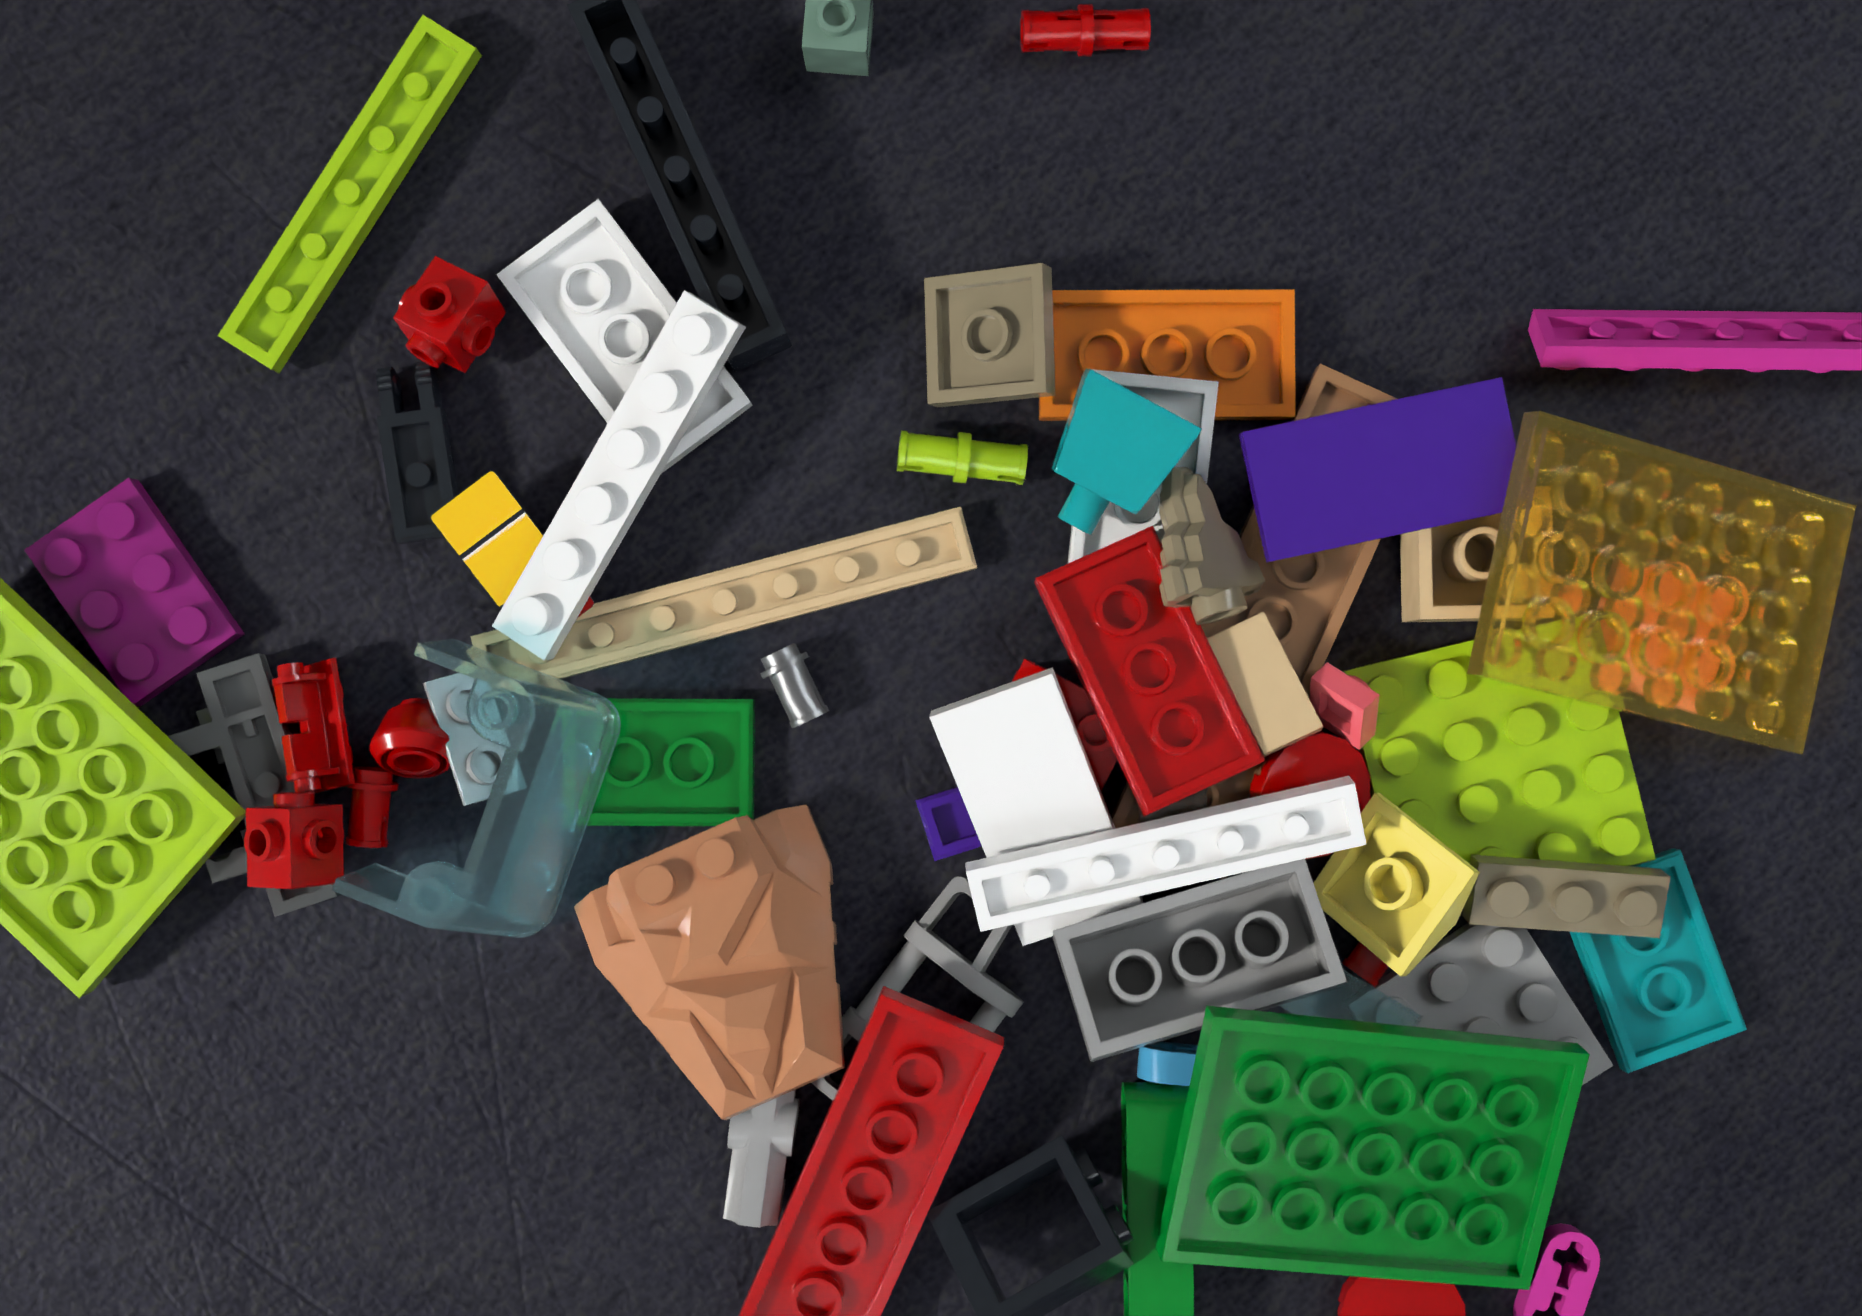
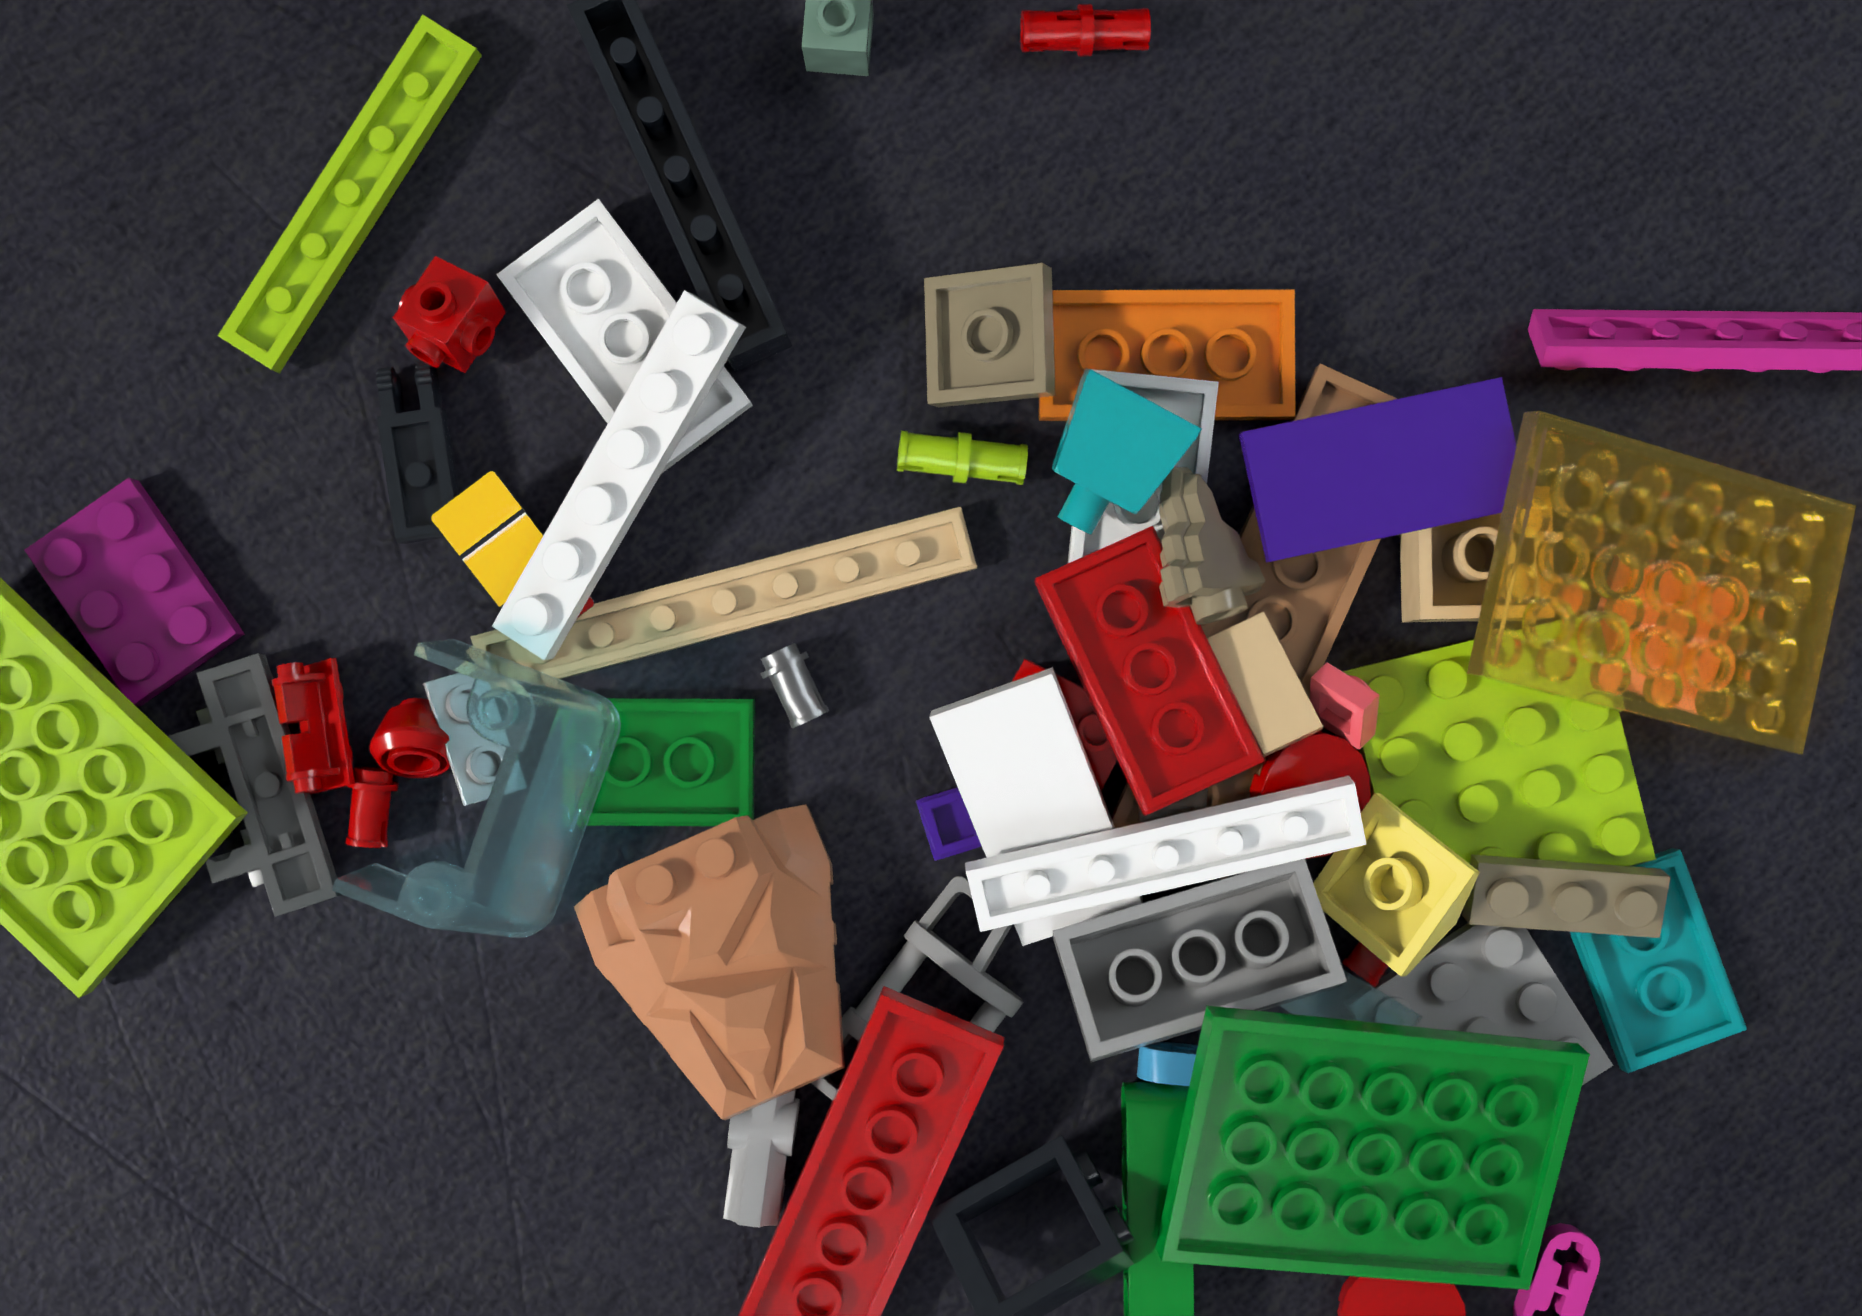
(294, 842): red brick -> none

